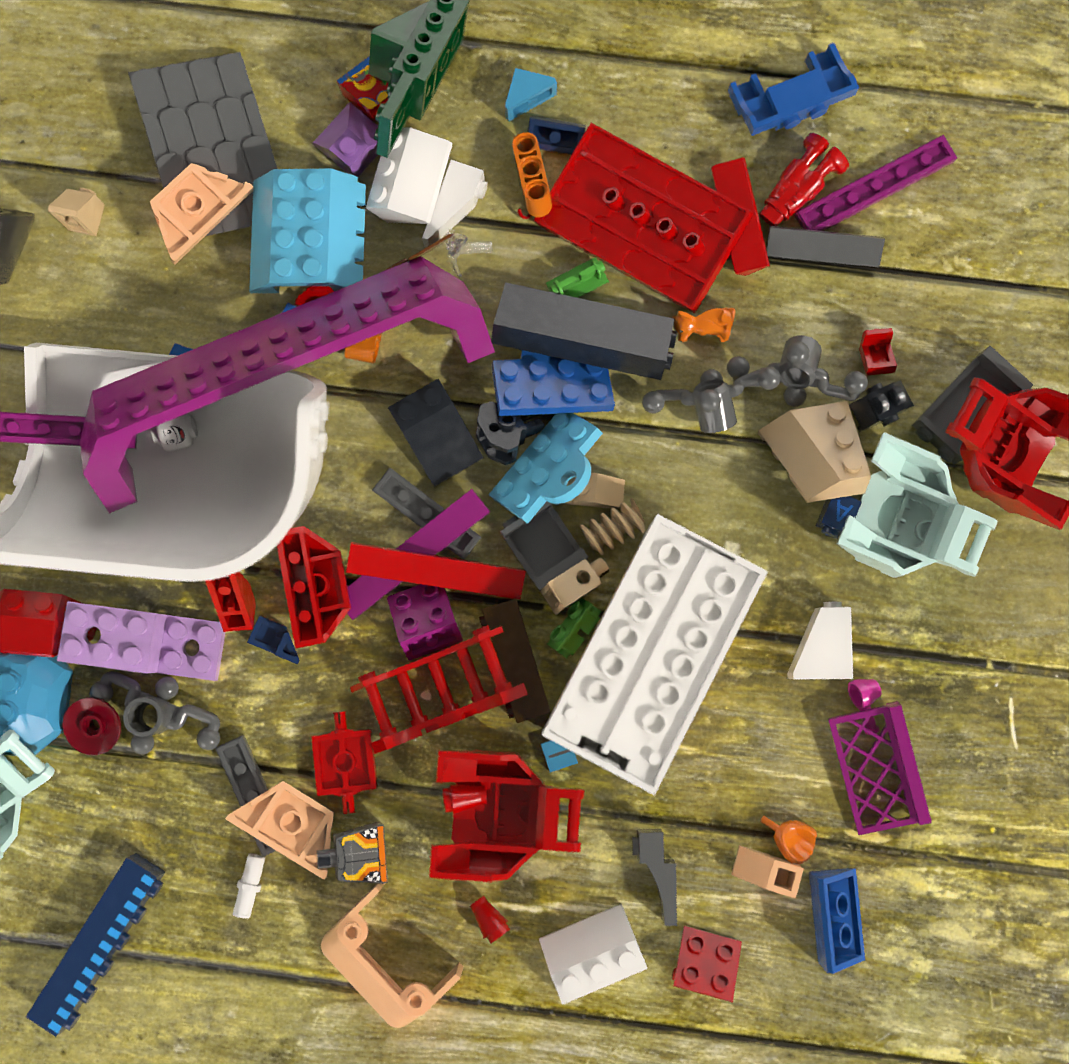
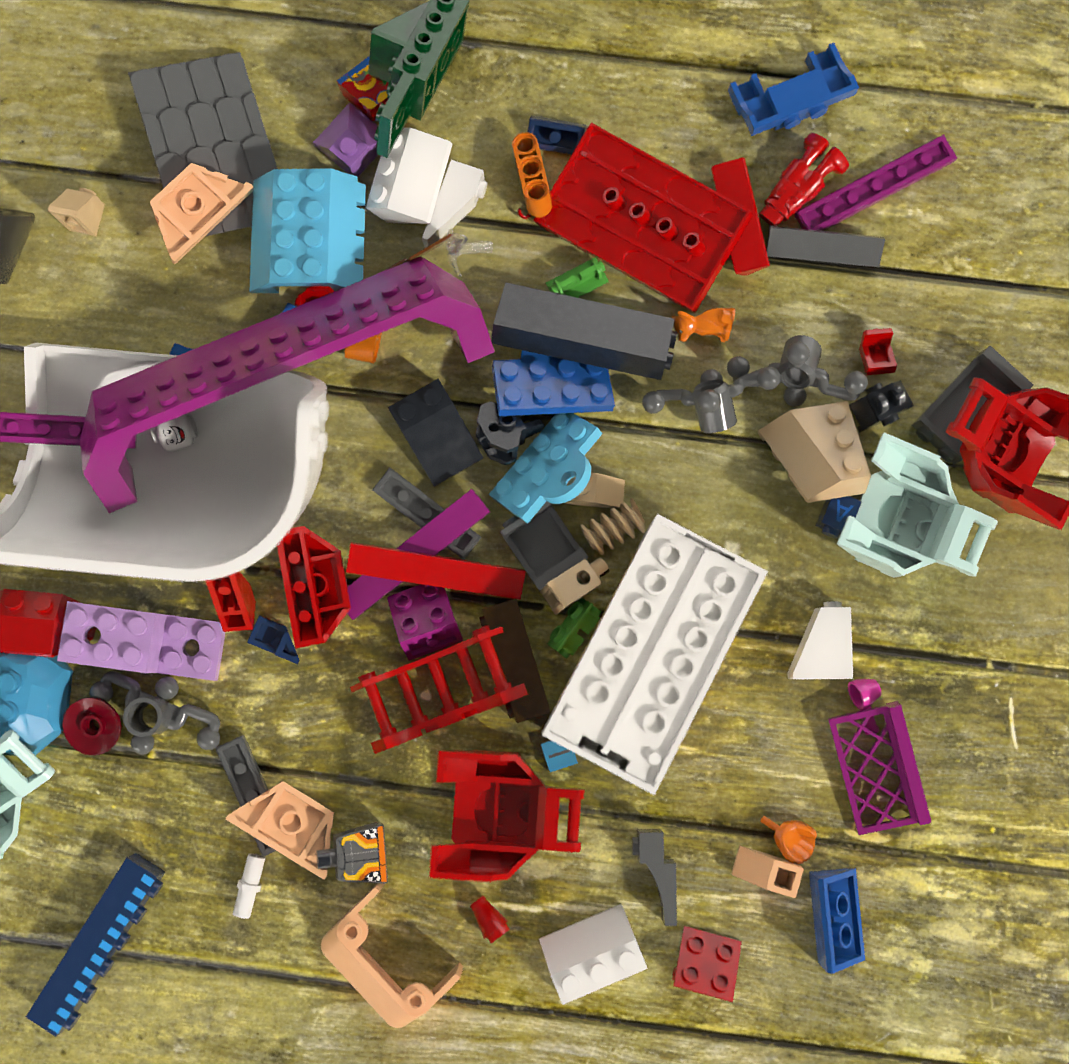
(344, 762): red plate -> none
(463, 797): red cone -> none
(527, 92): dark azure slope -> none

